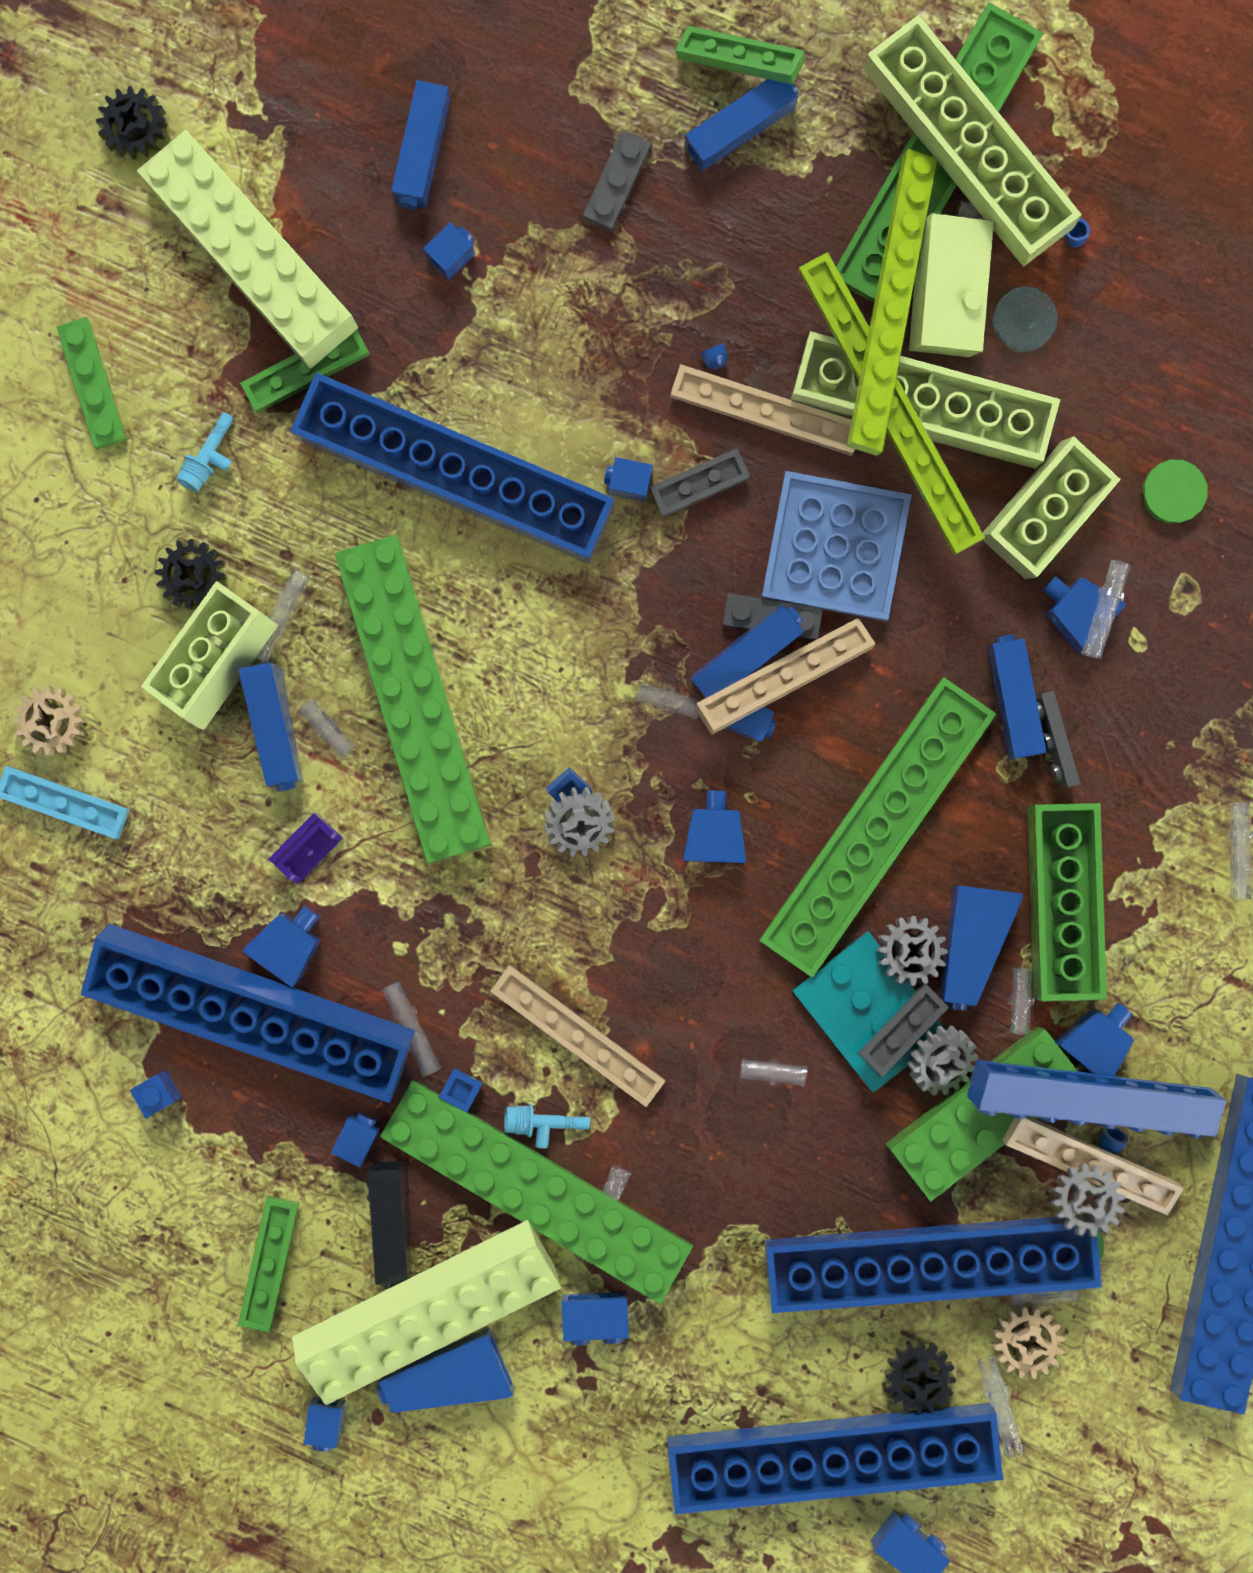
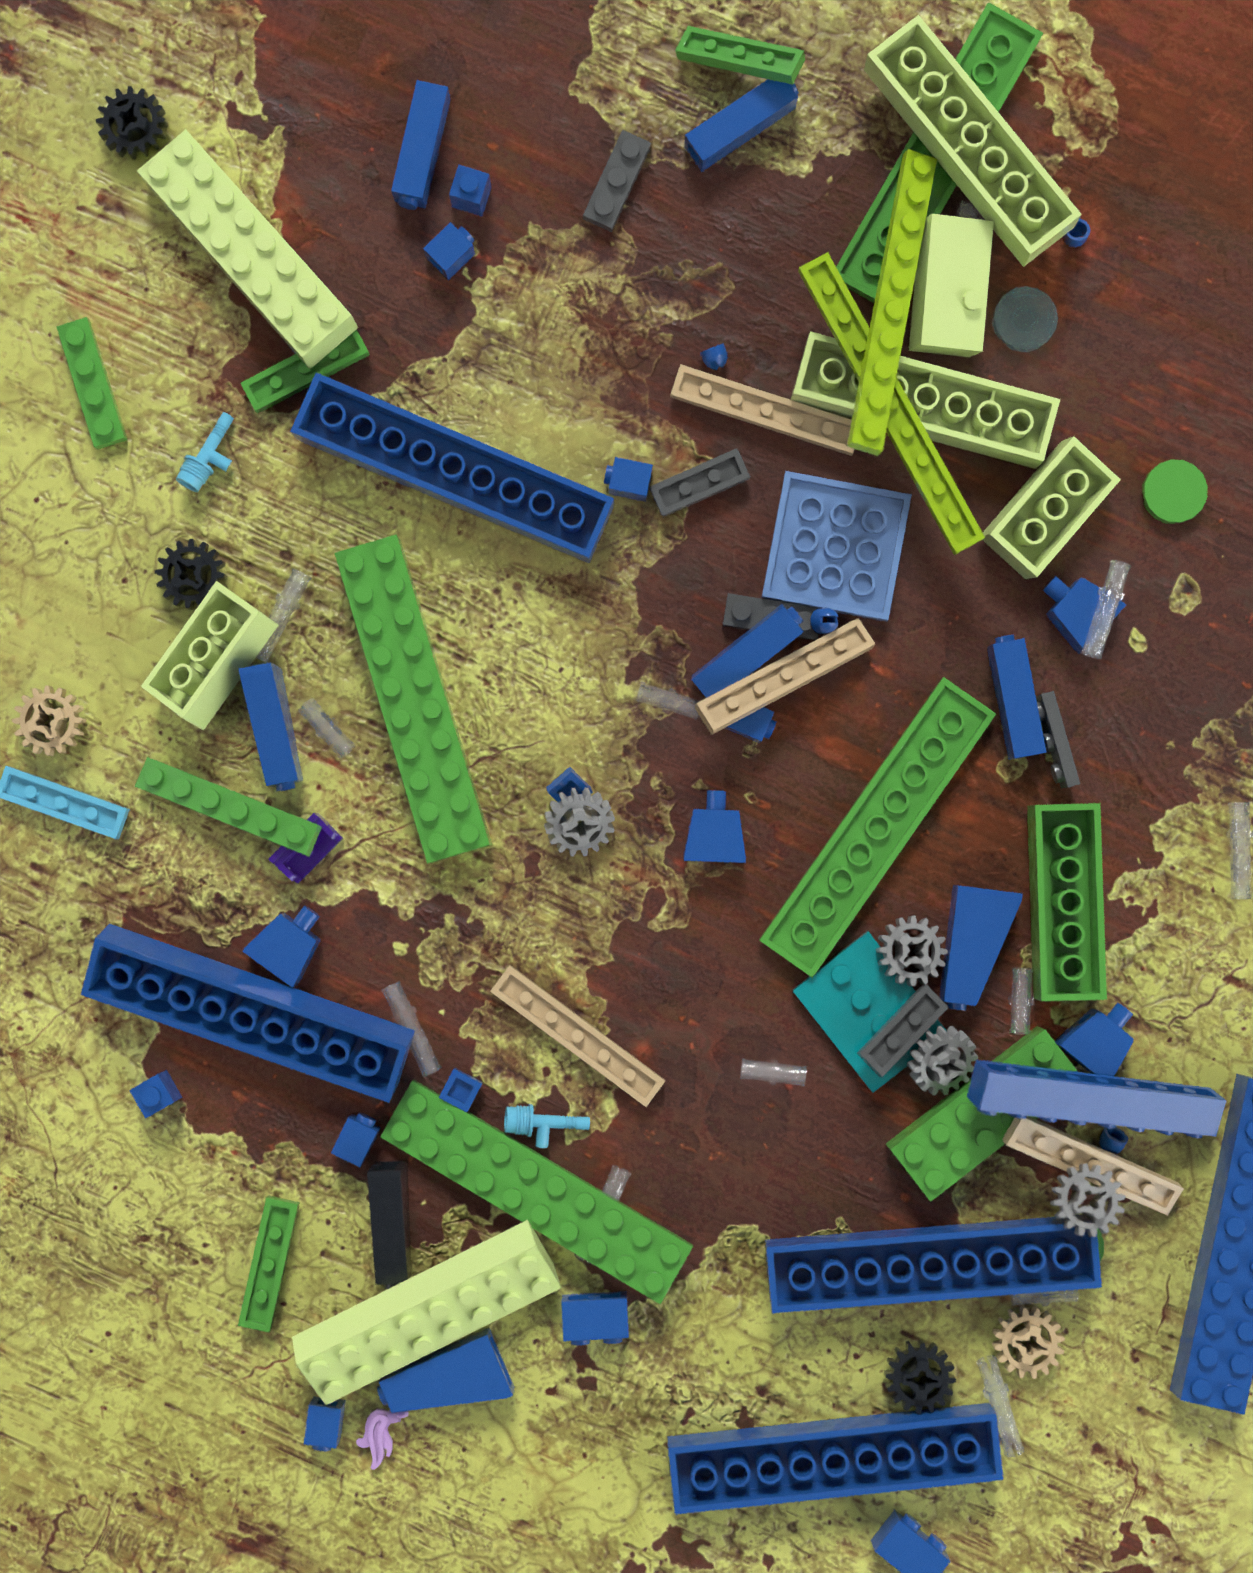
(228, 806): none -> bright green plate
(377, 1434): none -> lavender piece
(470, 190): none -> blue brick
(817, 620): none -> blue hinge

